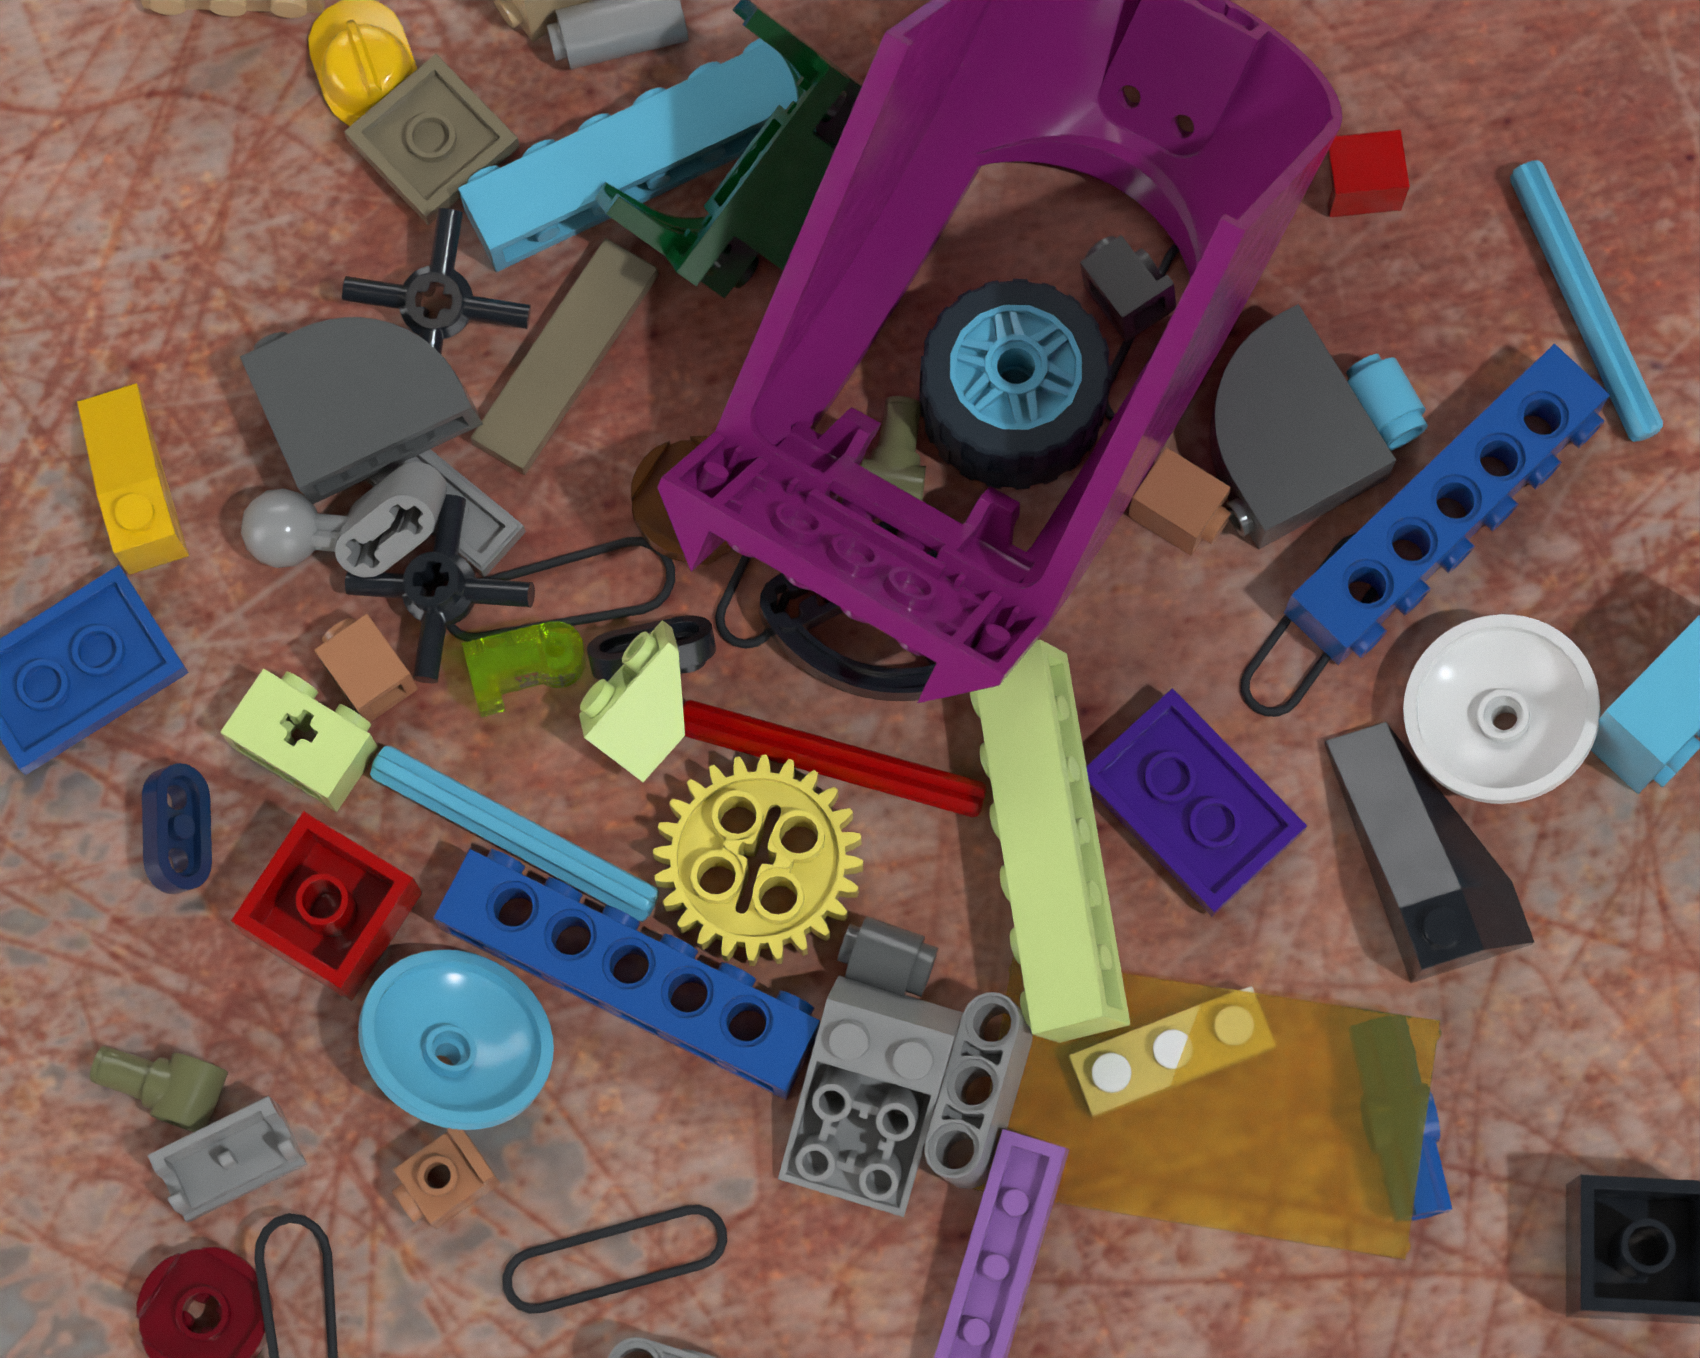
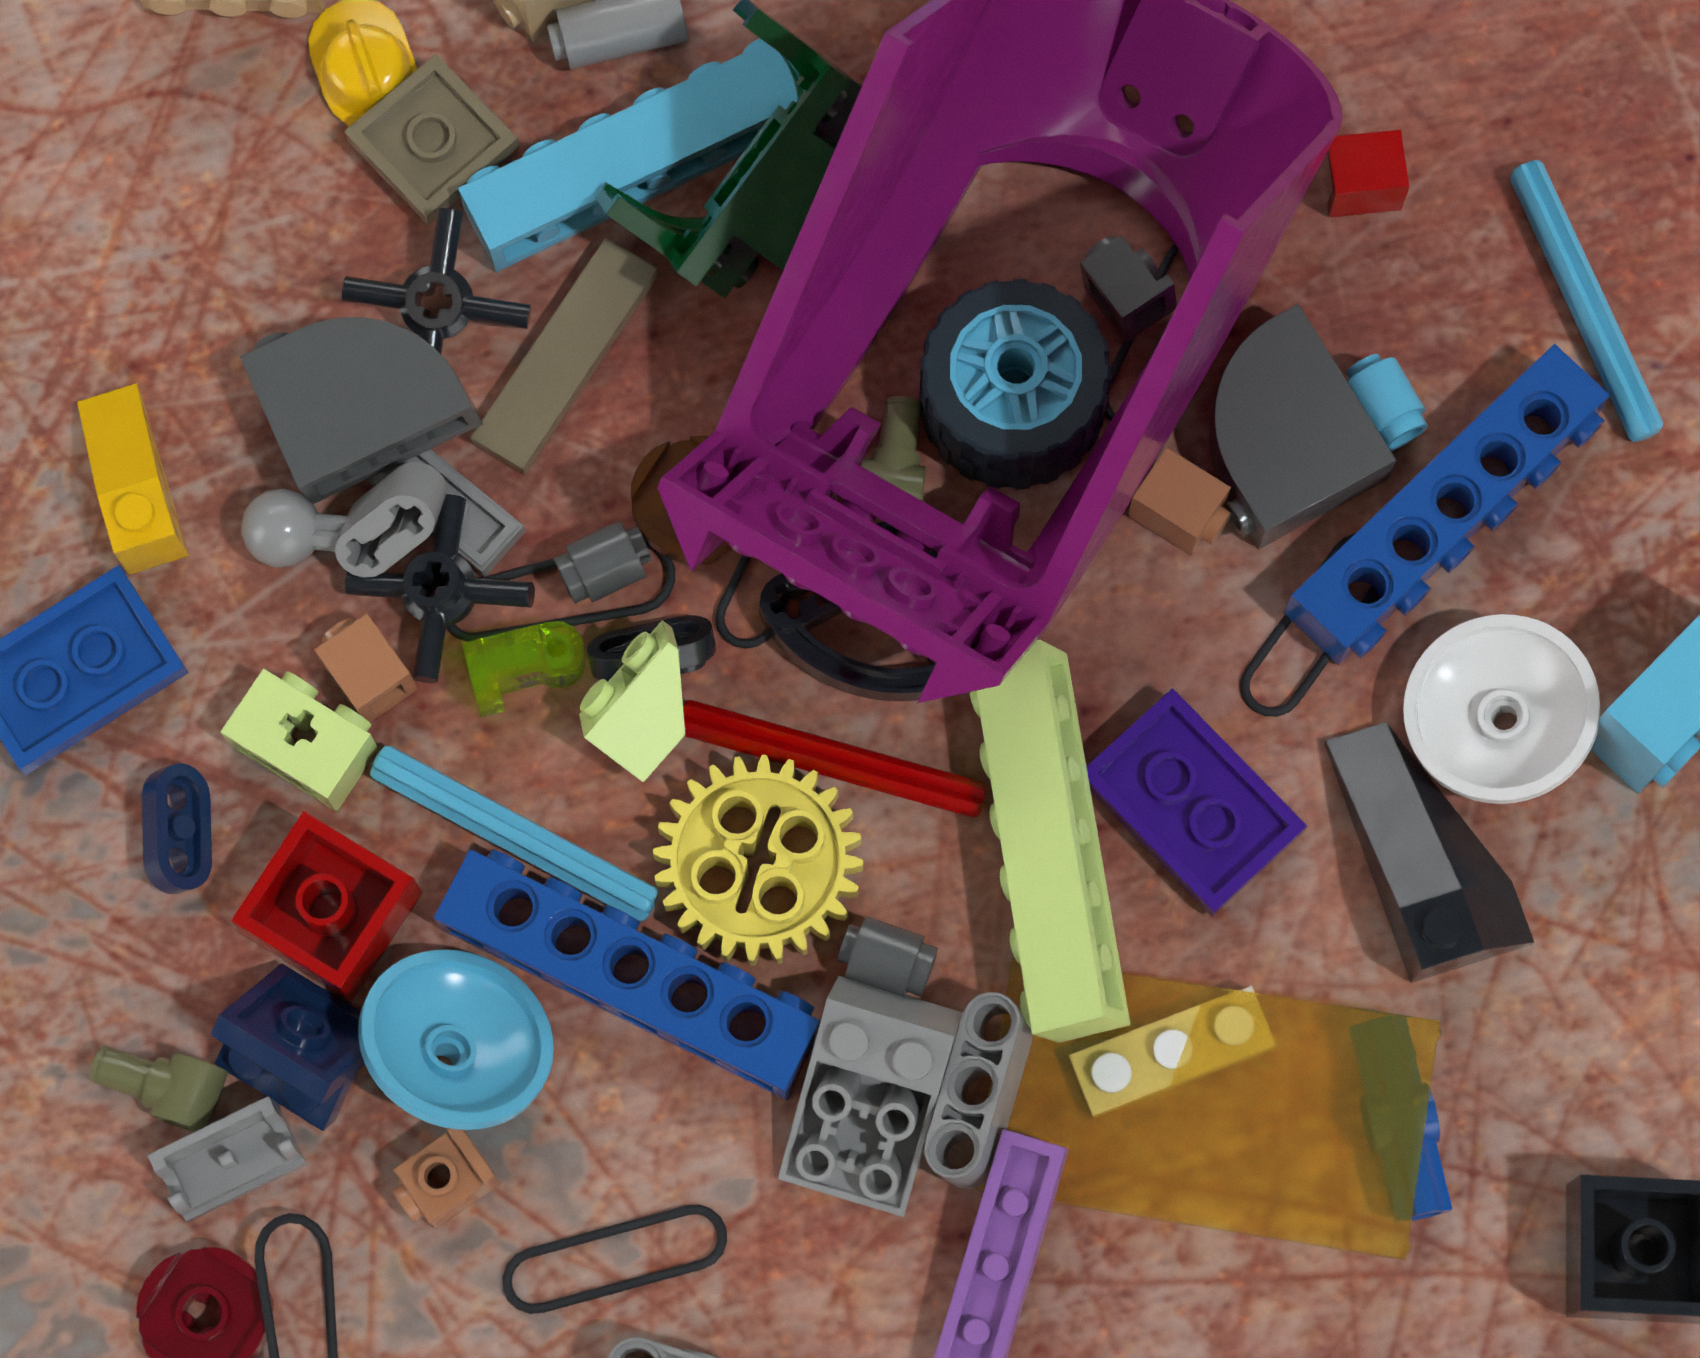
(292, 1044): none -> dark blue bracket
(603, 562): none -> dark grey brick

